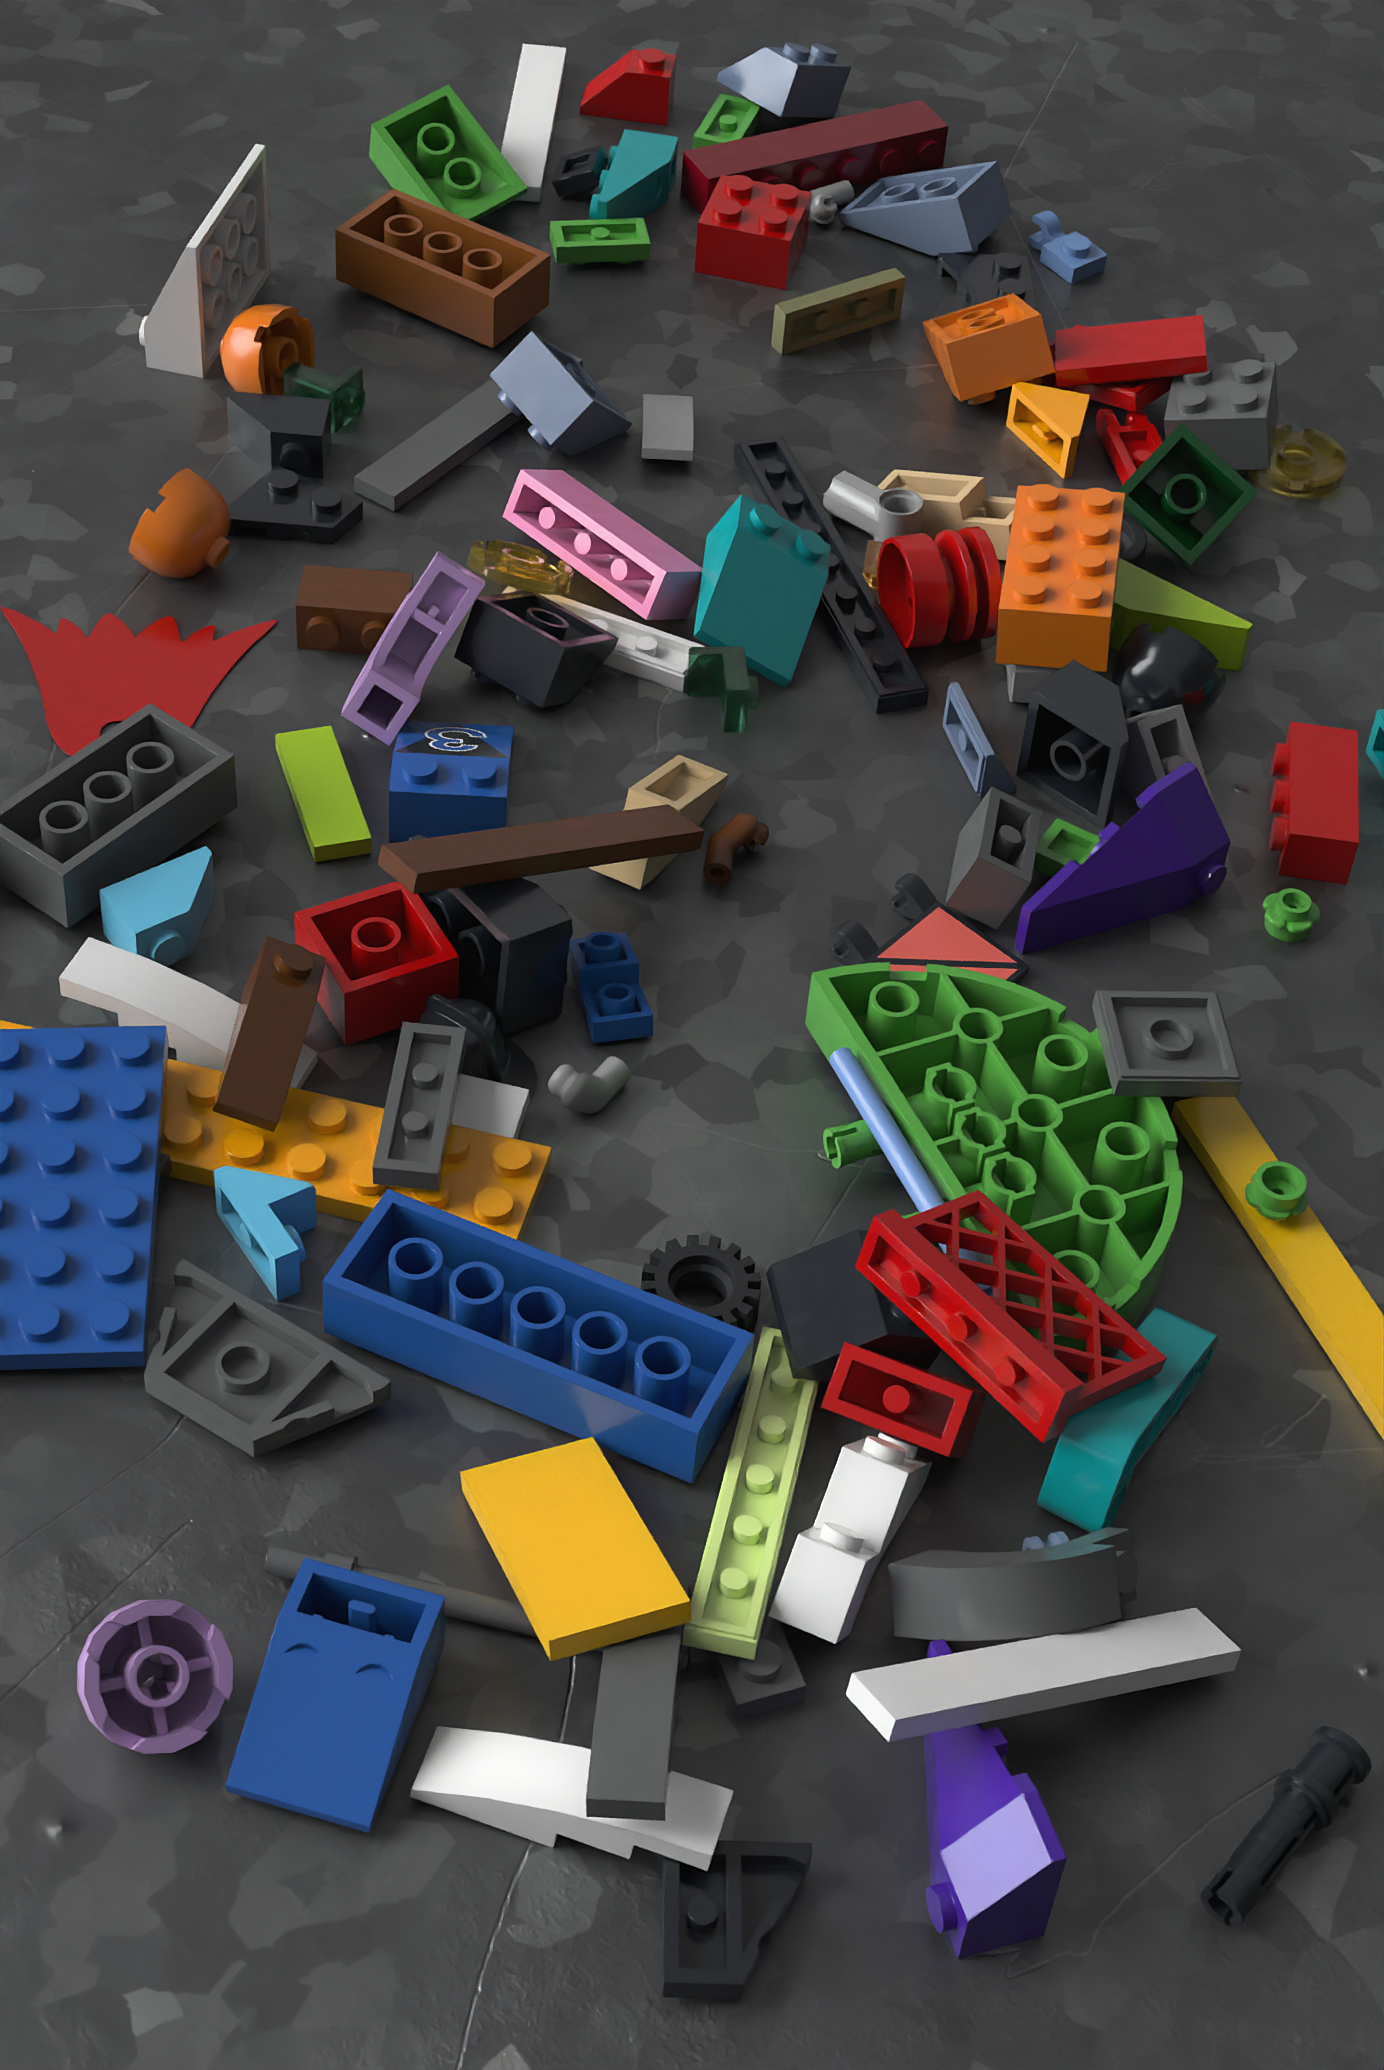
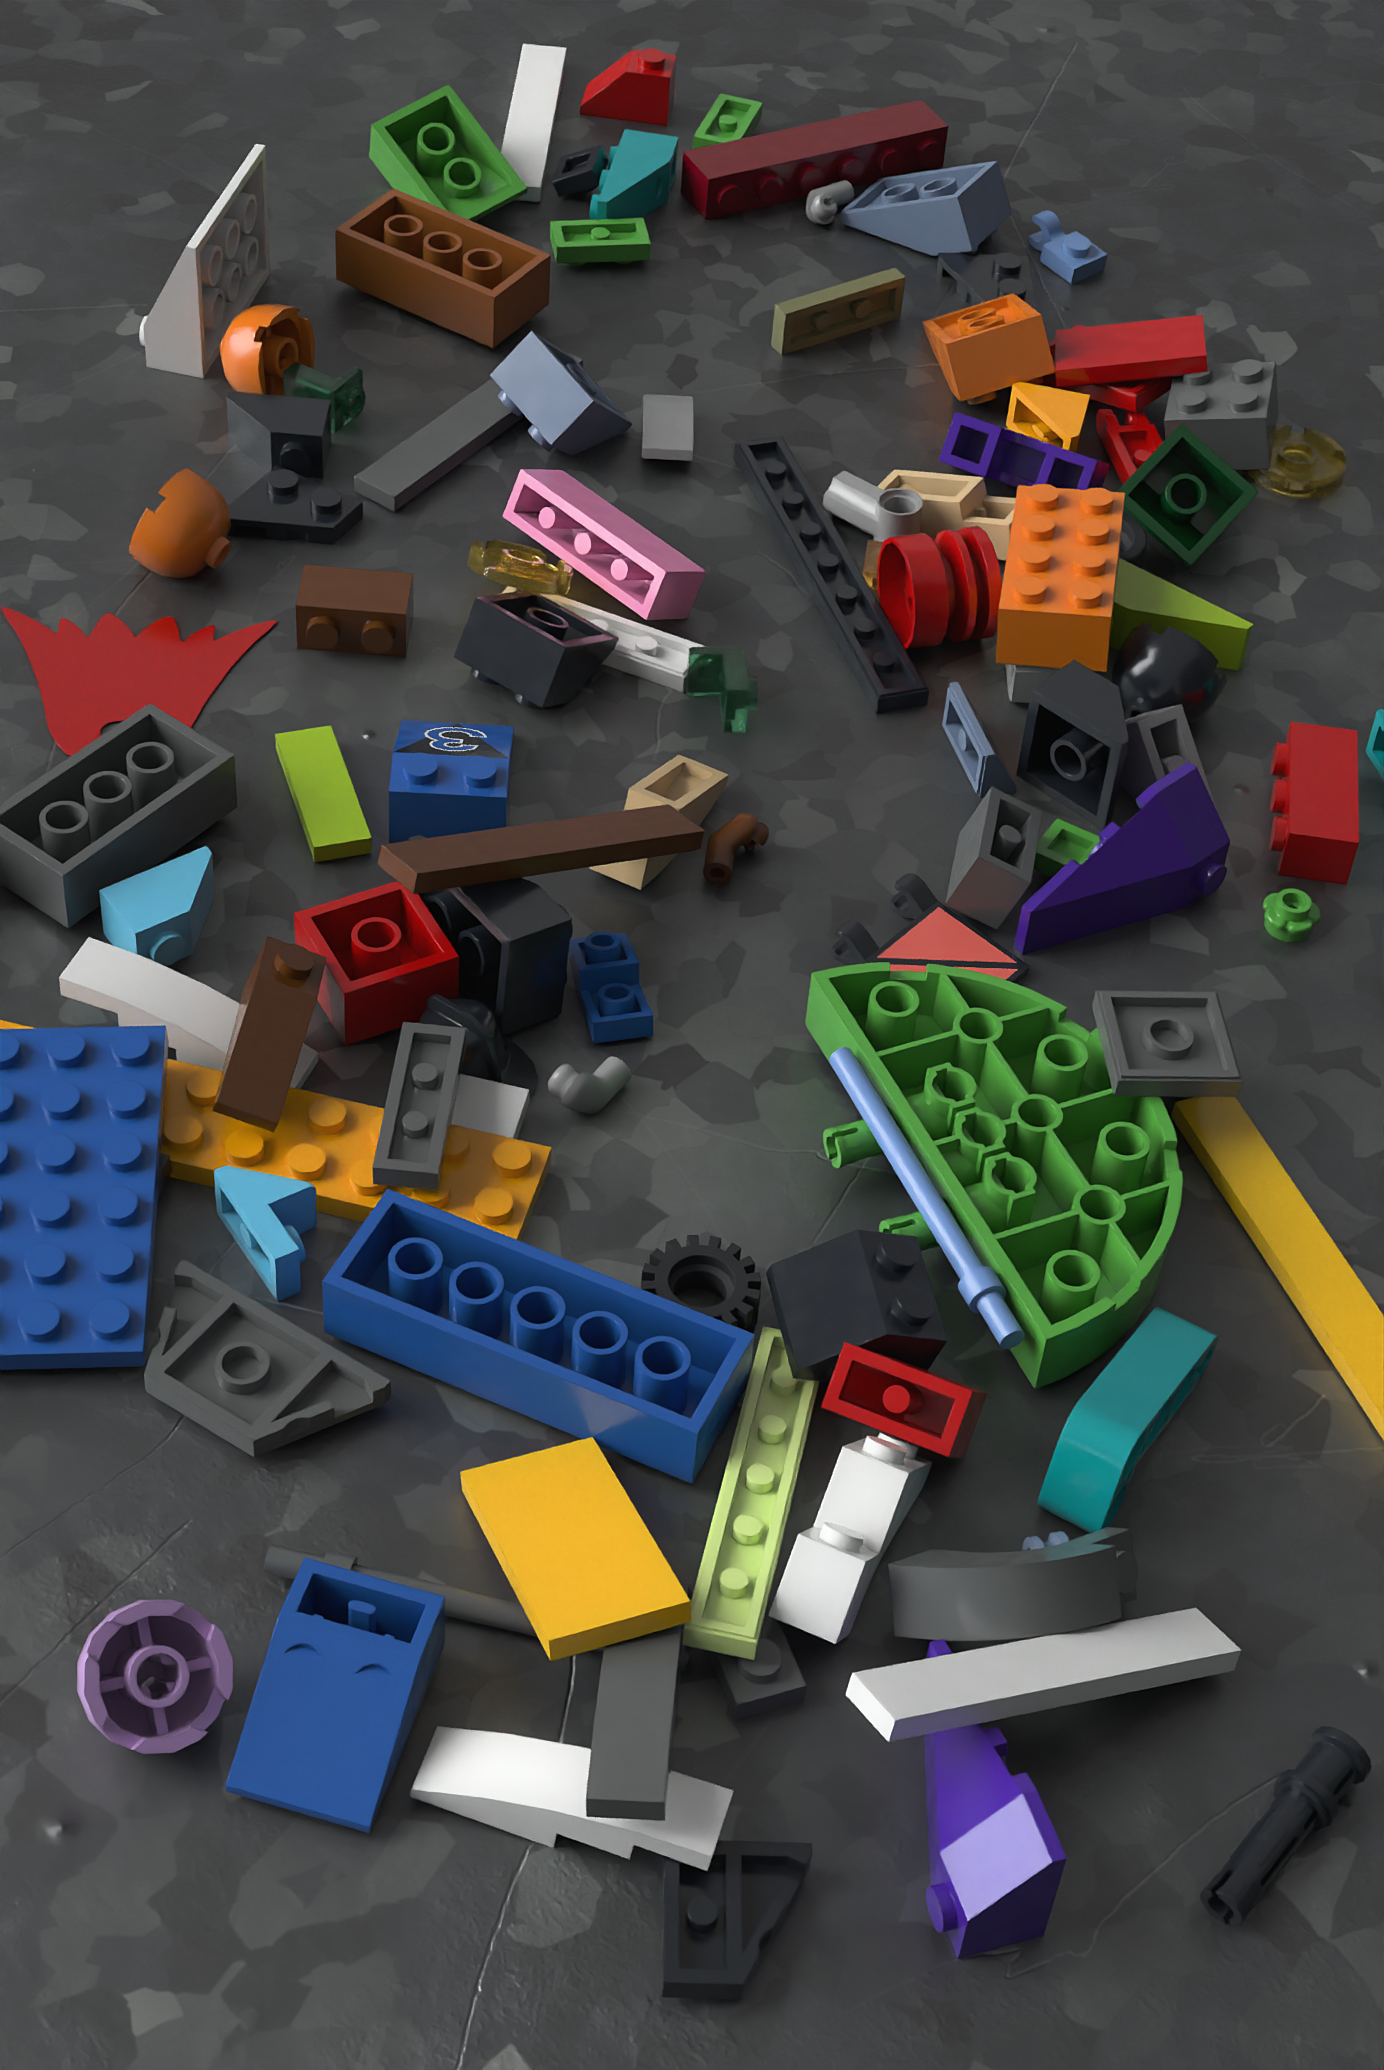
(410, 647): lavender arch -> none
(753, 231): red brick -> none
(761, 587): teal slope -> none
(790, 80): sand blue slope -> none
(986, 1331): red fence -> none
(1017, 457): none -> dark purple arch
(1277, 1190): bright green plate -> none

